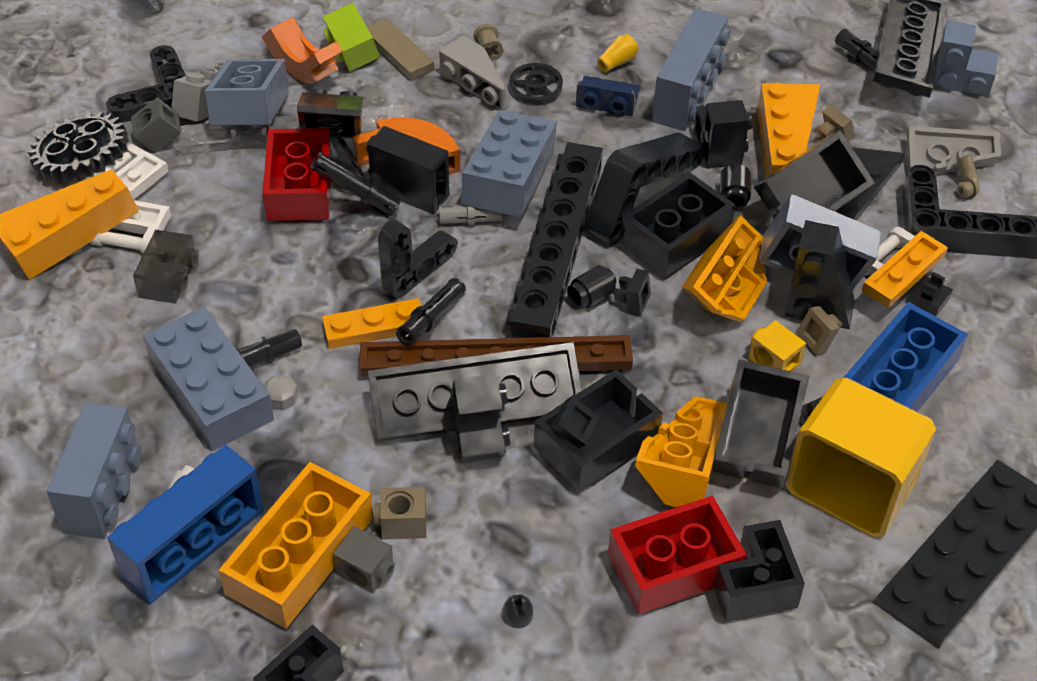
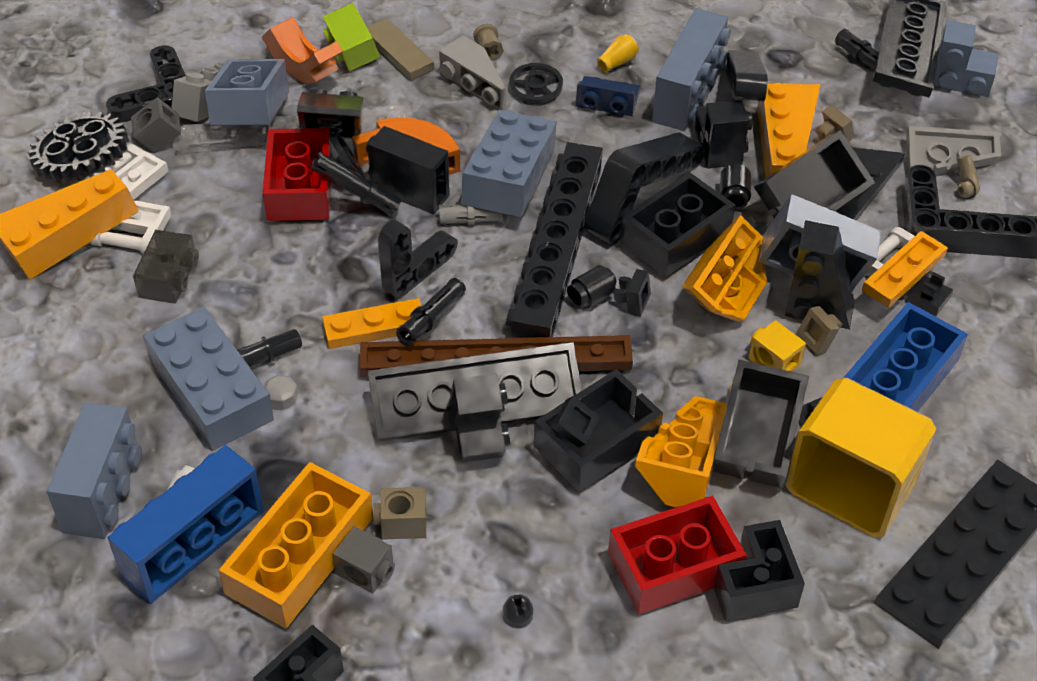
(746, 75): none -> black beam

